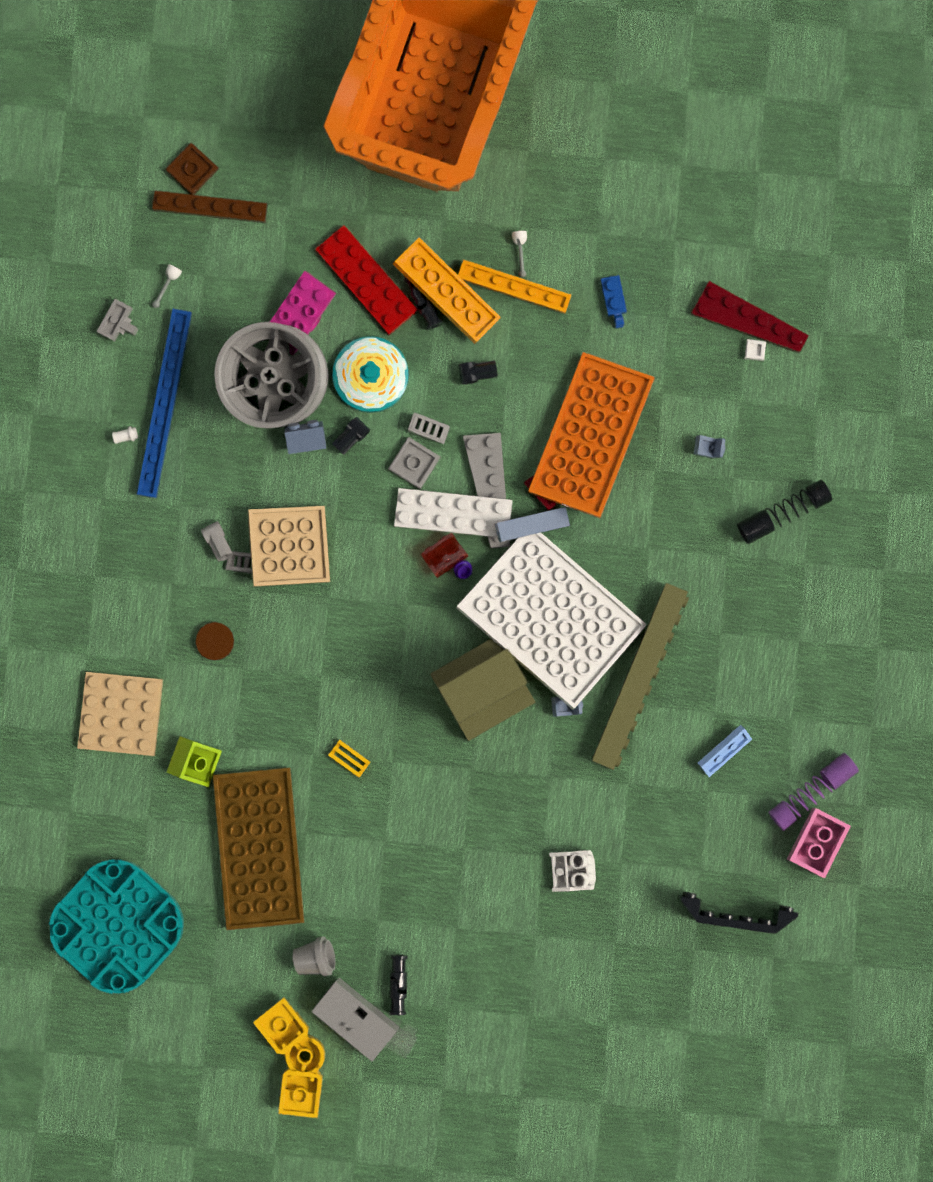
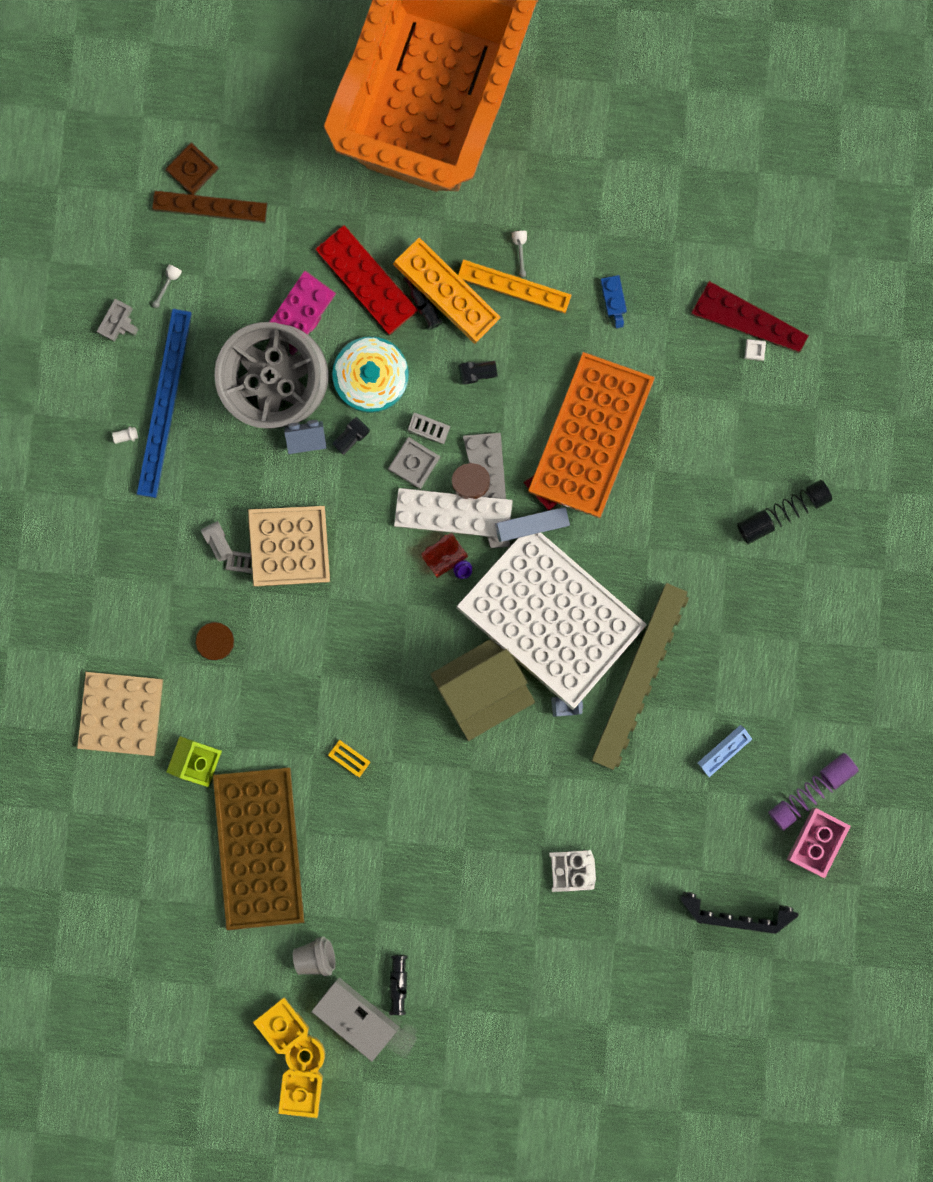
(116, 926): teal plate -> none
(470, 481): none -> reddish brown tile
(709, 447): sand blue bracket -> none

